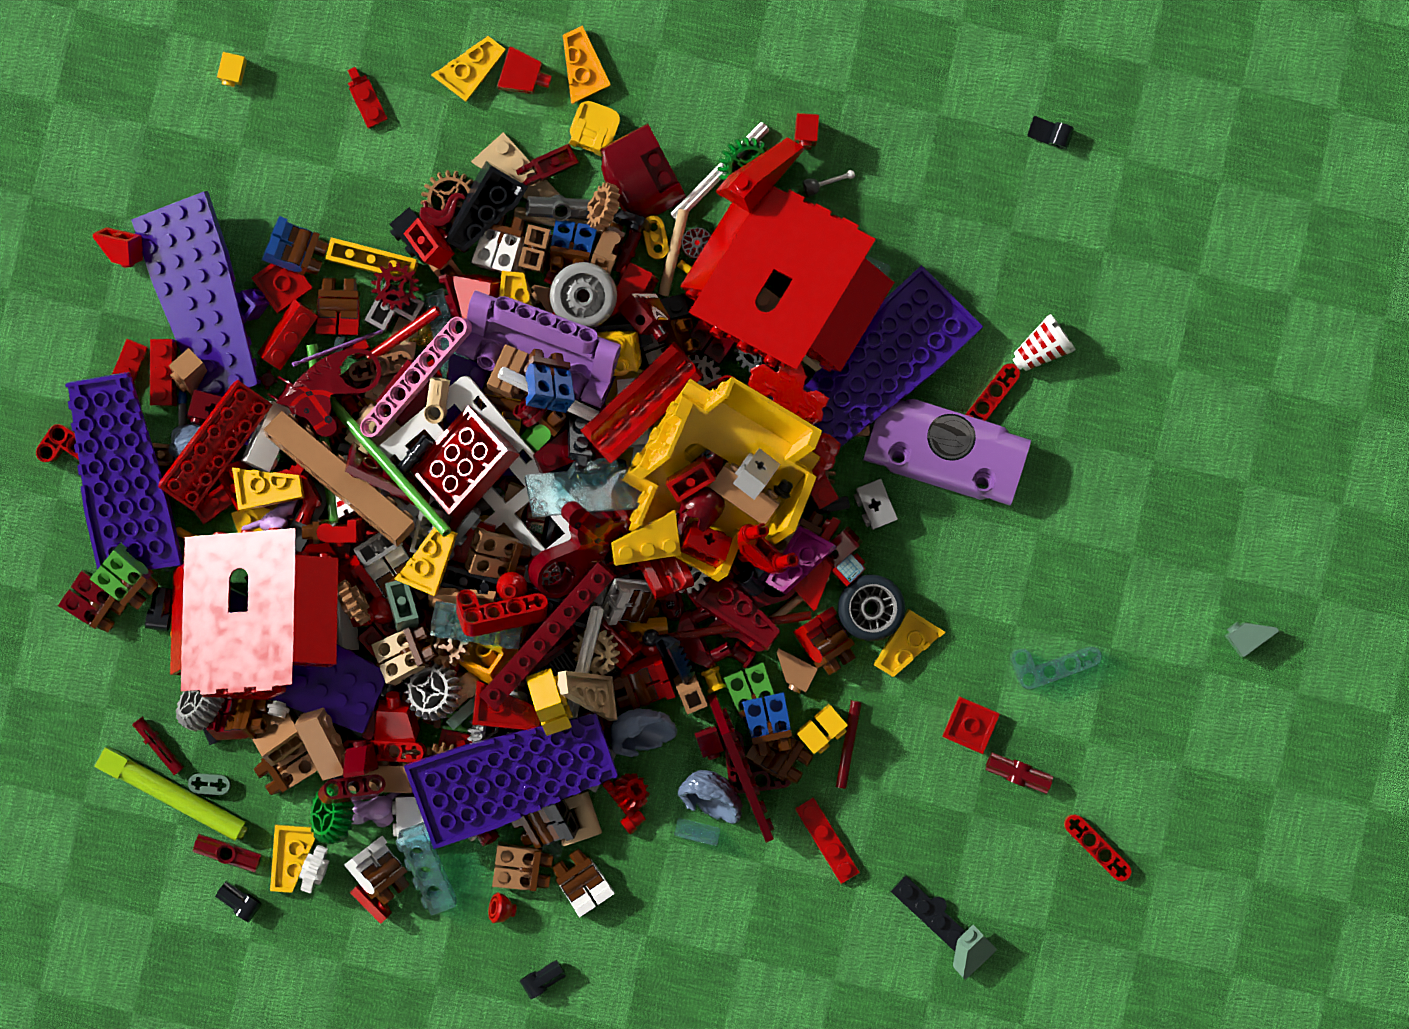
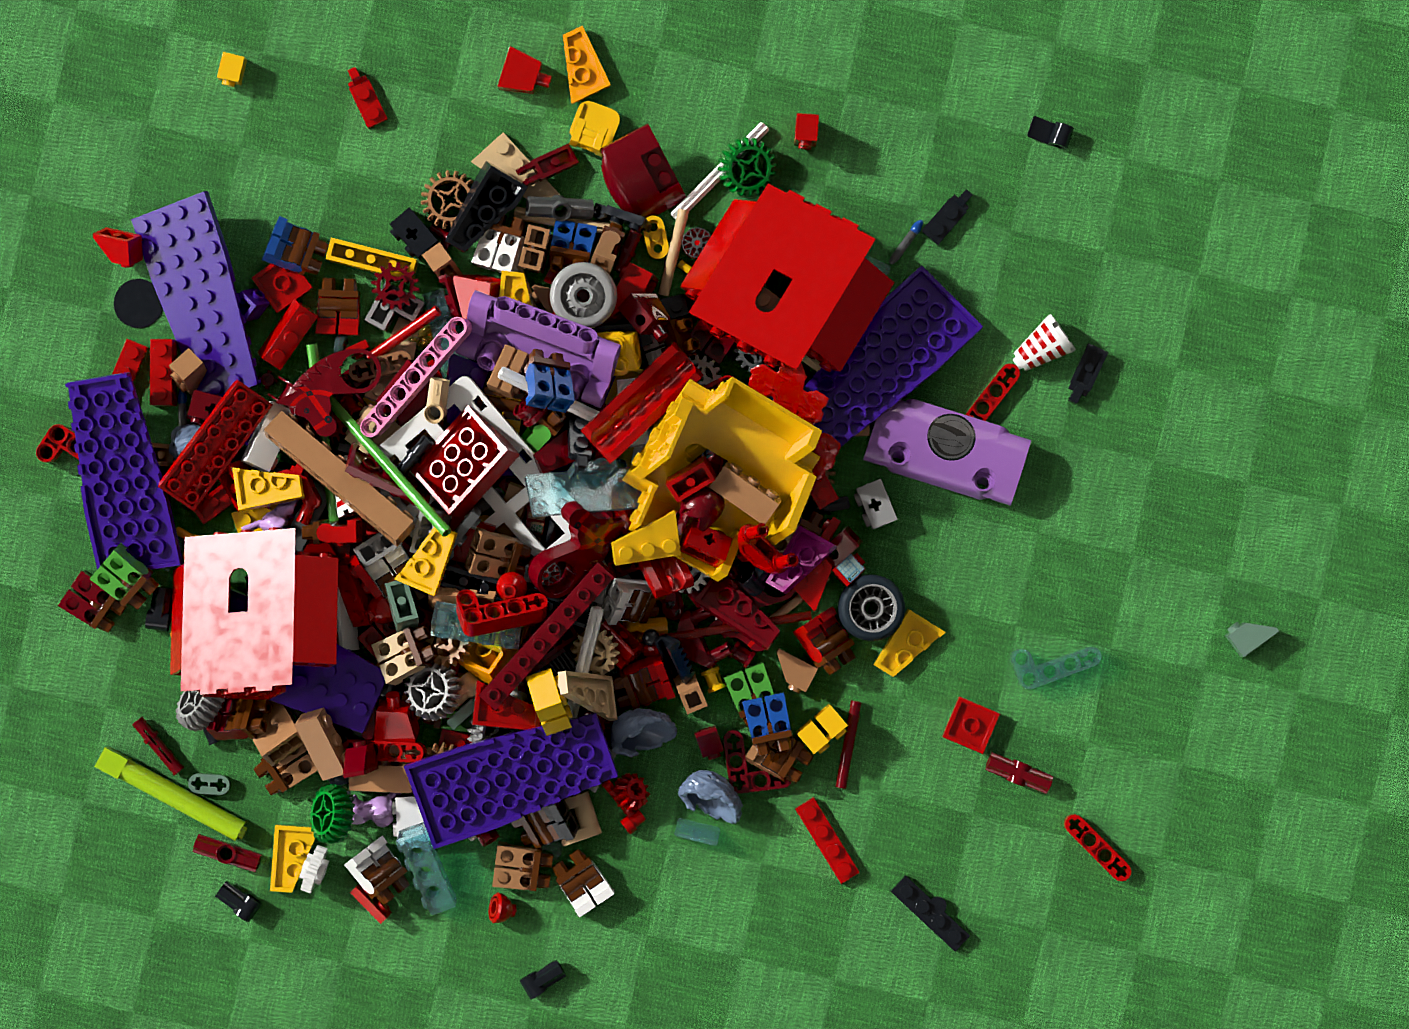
(137, 303): none -> black sticker
(278, 709): white plate -> none
(337, 348): medium lavender piece -> none
(353, 602): medium nougat gear -> none
(361, 785): dark red beam -> none
(429, 243): red brick -> none
(441, 217): dark red piece -> none
(470, 69): yellow wing -> none
(603, 206): medium nougat gear -> none
(742, 767): dark red wing -> none
(755, 473): light grey brick -> none
(756, 178): red wedge -> none
(783, 489): black piece -> none
(812, 186): hinge -> none
(915, 229): none -> dark grey piece
(947, 217): none -> black hinge
(971, 952): sand green slope -> none
(1086, 372): none -> black hinge

